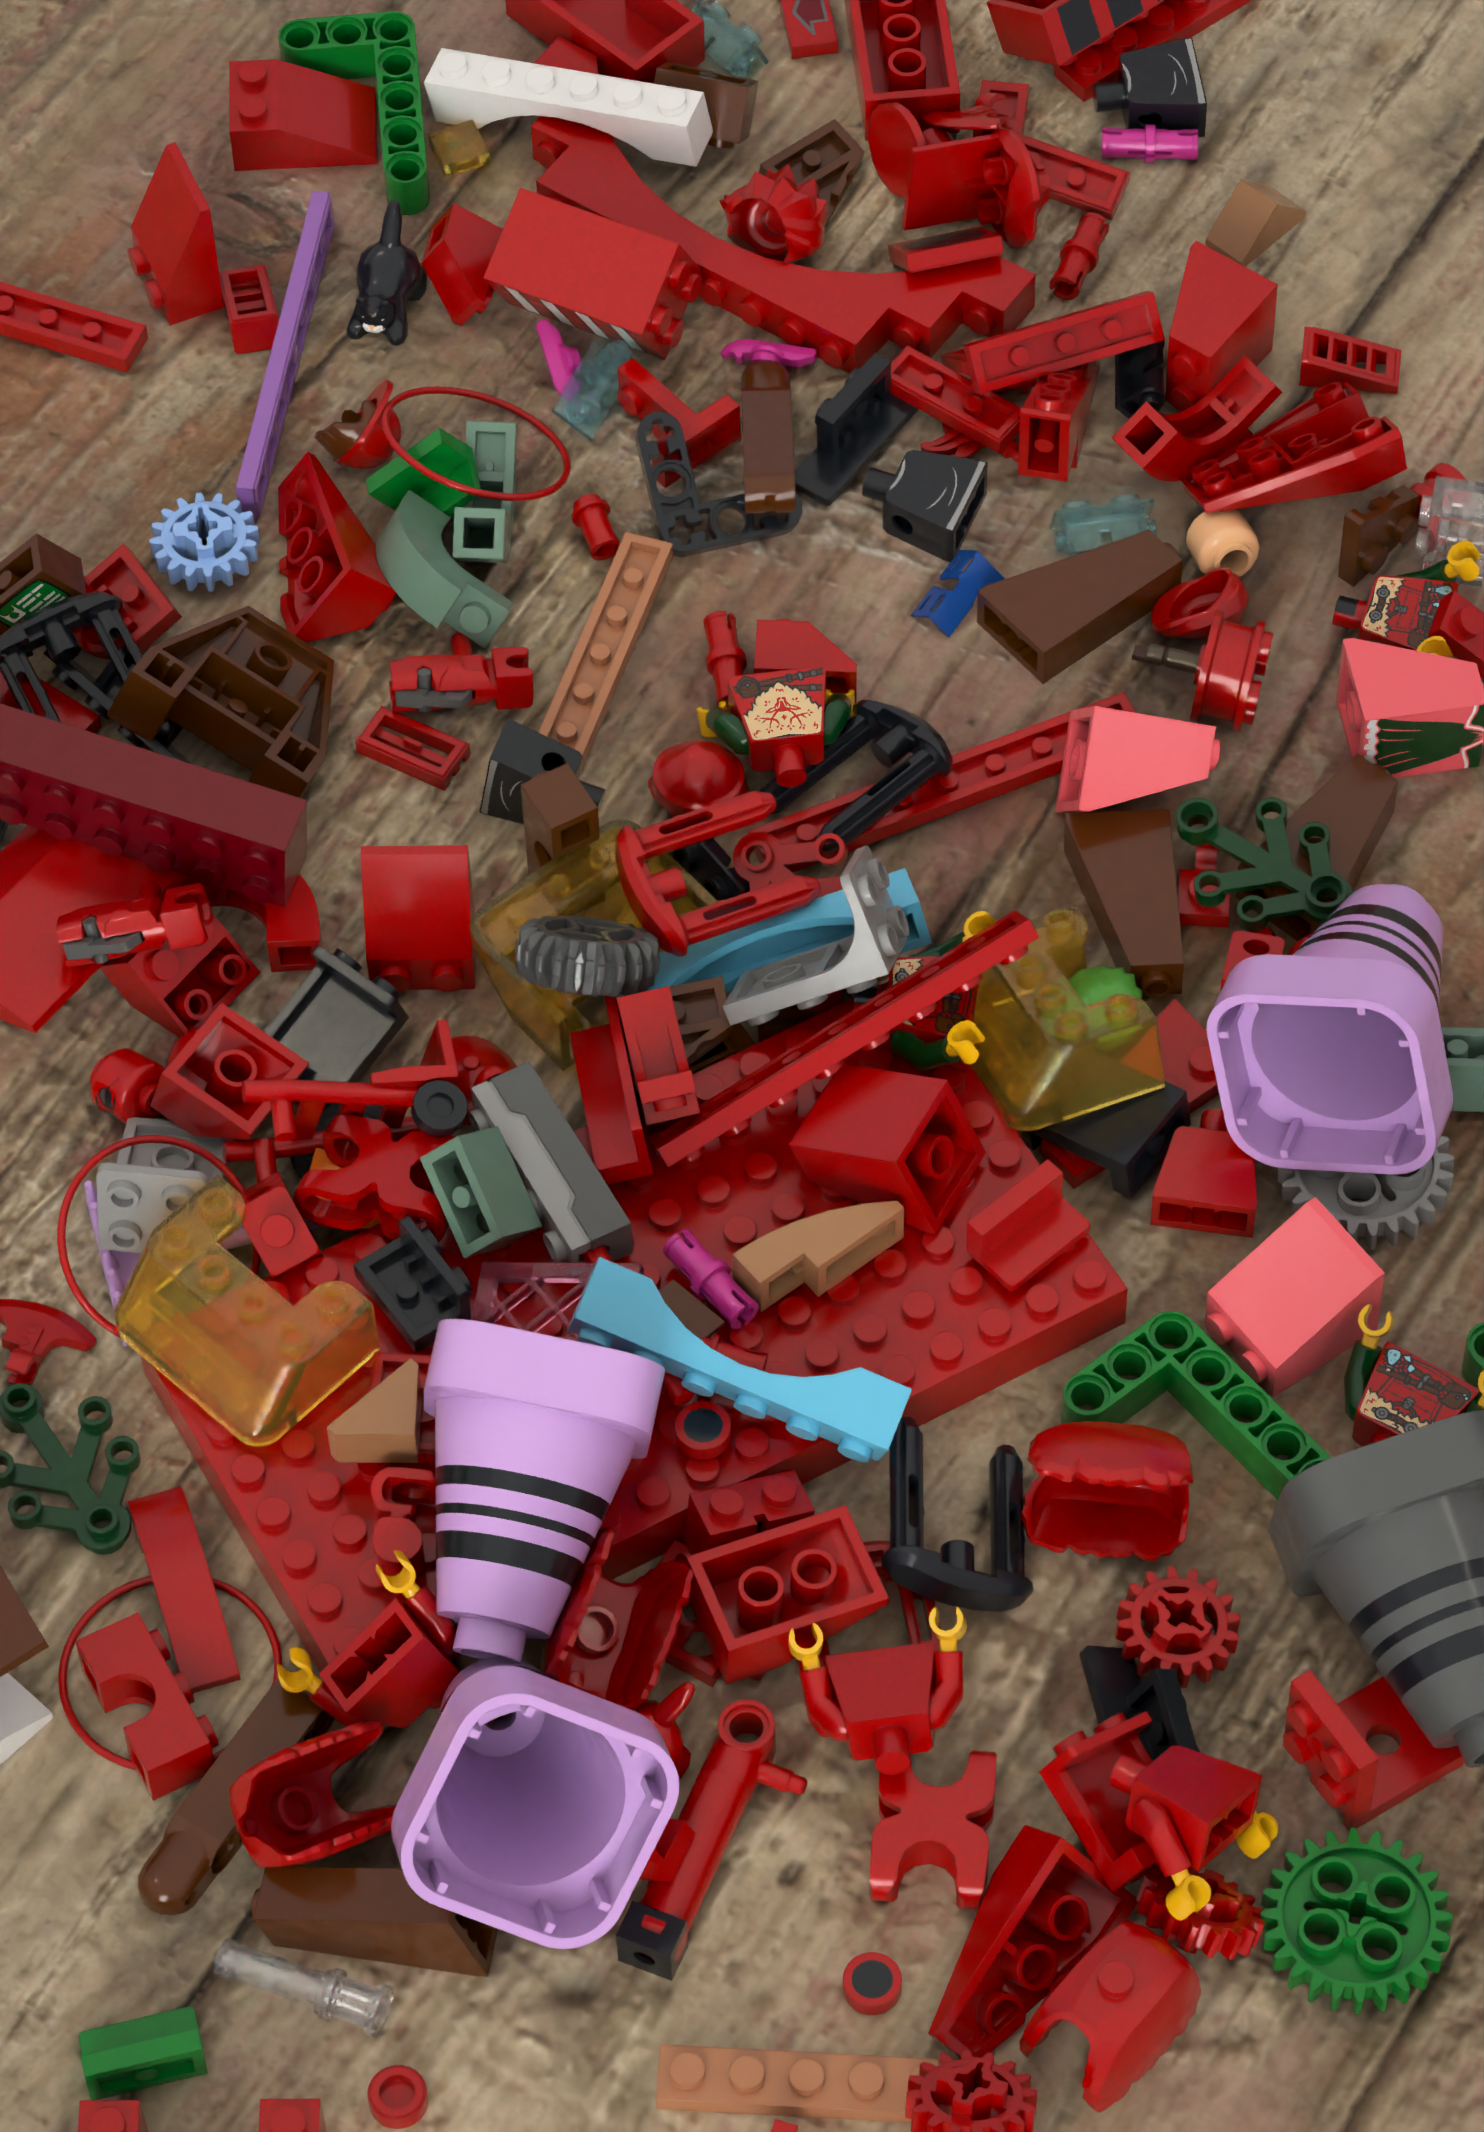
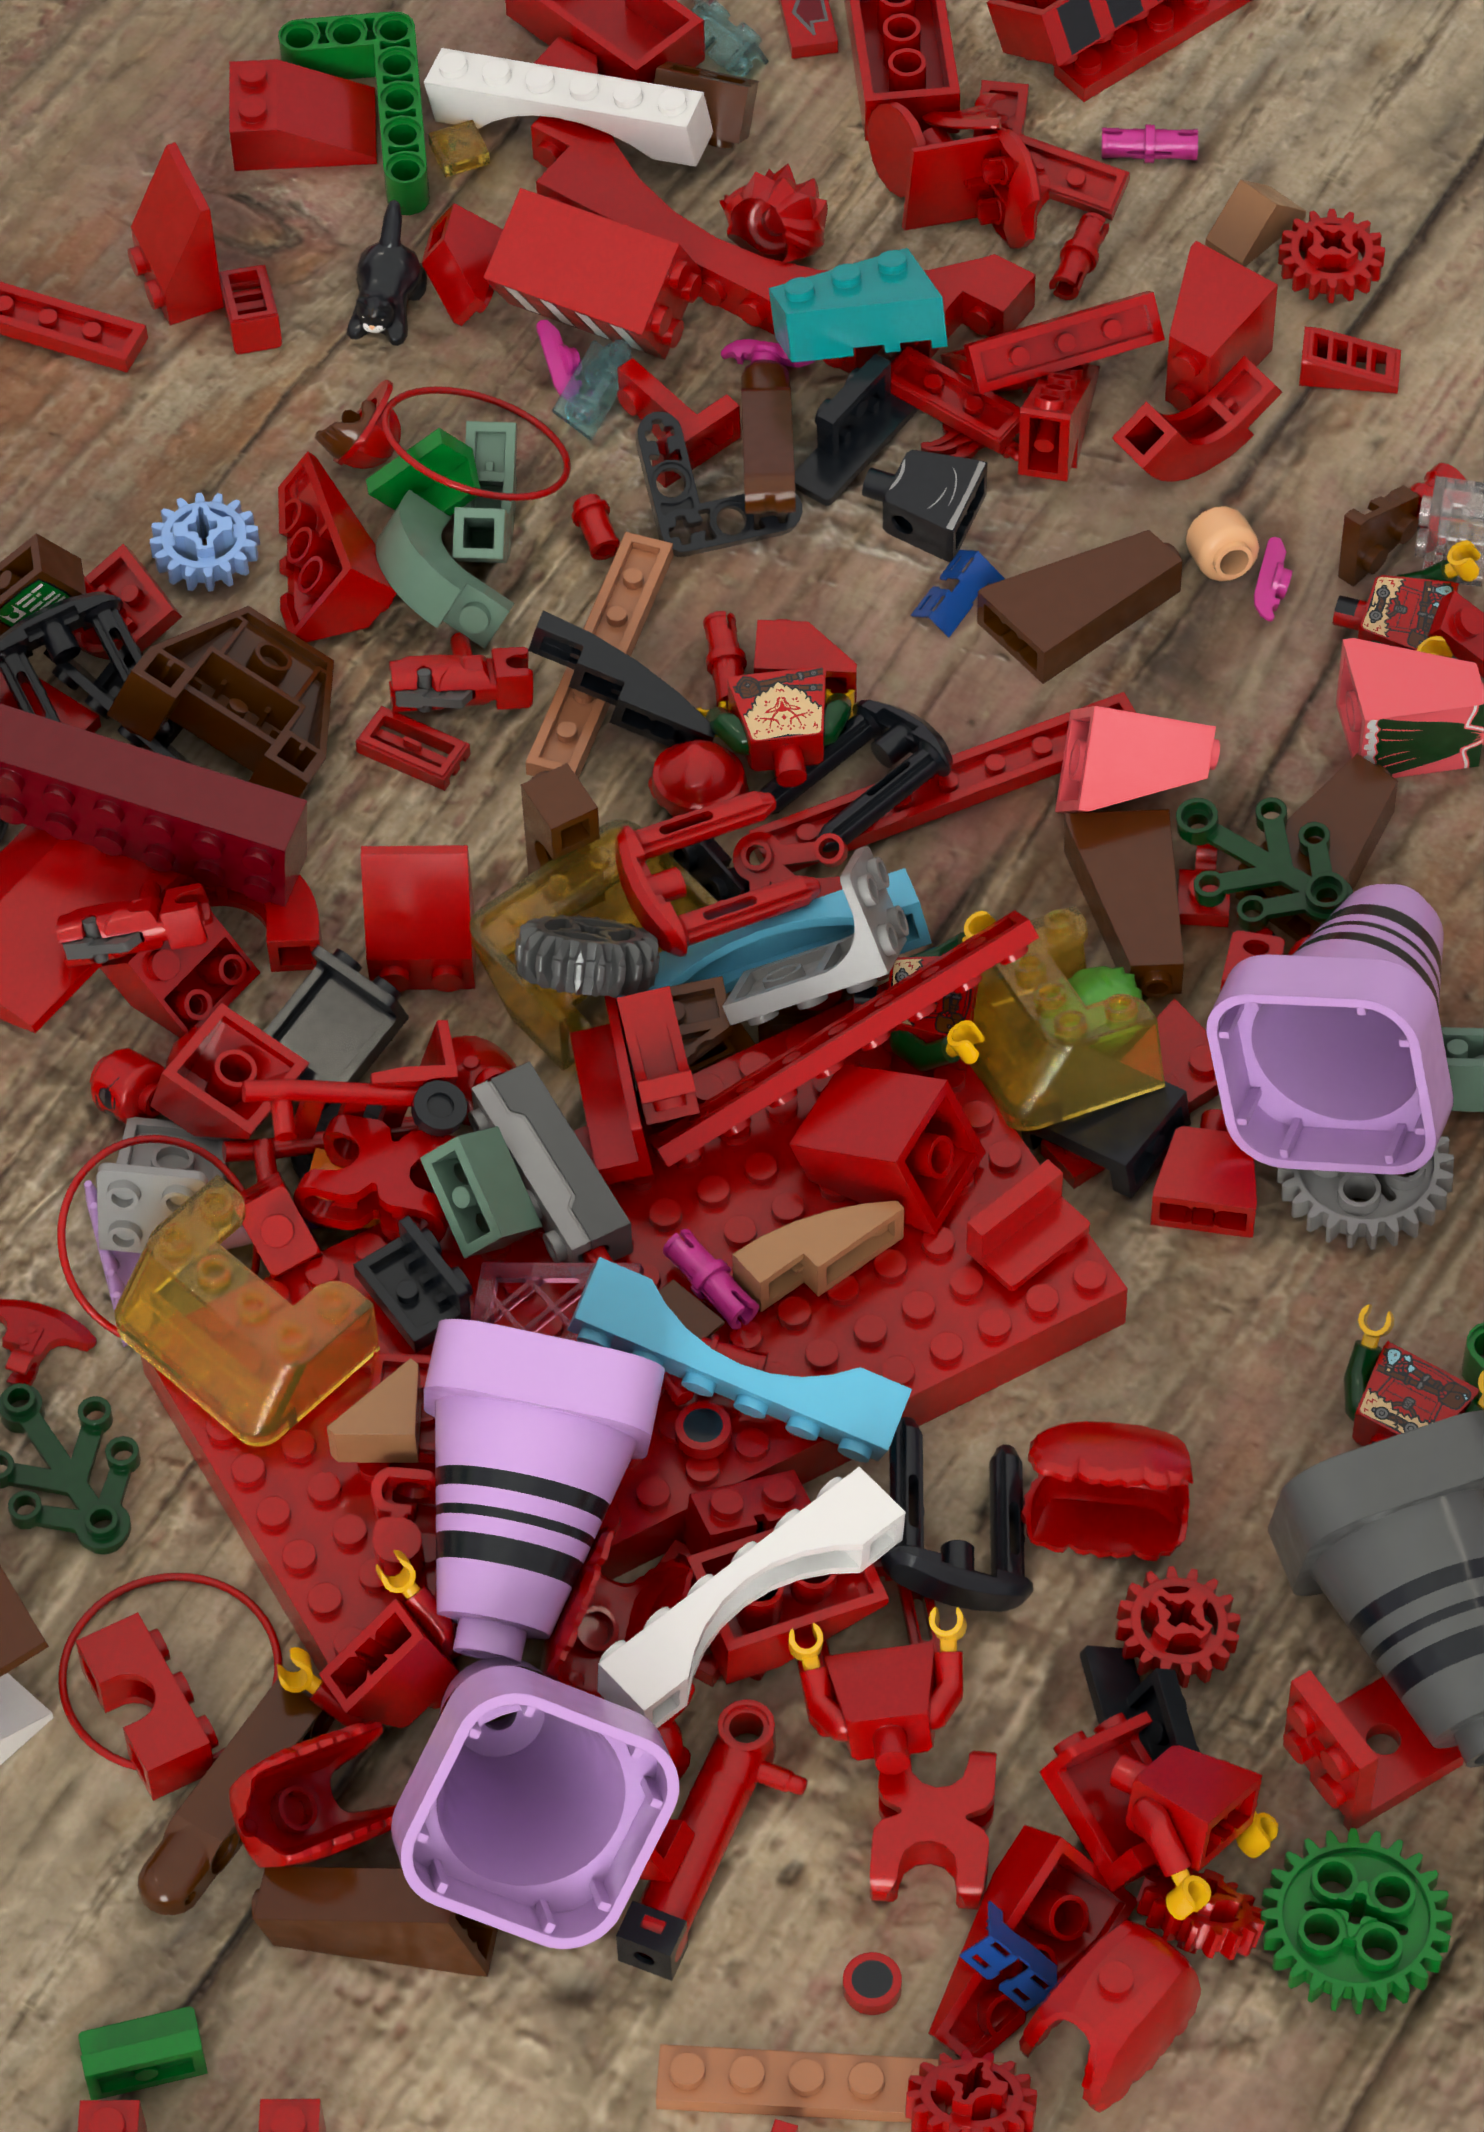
(184, 1589): red slope -> none
(285, 354): medium lavender tile -> none
(327, 1992): clear pin -> none
(397, 2096): red tile -> none
(518, 758): black torso -> none
(602, 671): none -> black slope
(826, 156): reddish brown wing -> none
(835, 1534): none -> white arch
(858, 306): none -> teal wedge
(946, 249): red tile -> none
(1019, 1948): none -> blue piece
(1084, 523): clear light blue hinge -> none
(1139, 379): black hinge -> none
(1157, 88): black torso -> none
(1190, 607): red hat -> none
(1212, 1406): green beam -> none
(1221, 670): red wheel -> none
(1272, 579): none -> dark pink piece
(1295, 1299): coral slope -> none
(1305, 454): red wedge -> none
(1331, 255): none -> red gear

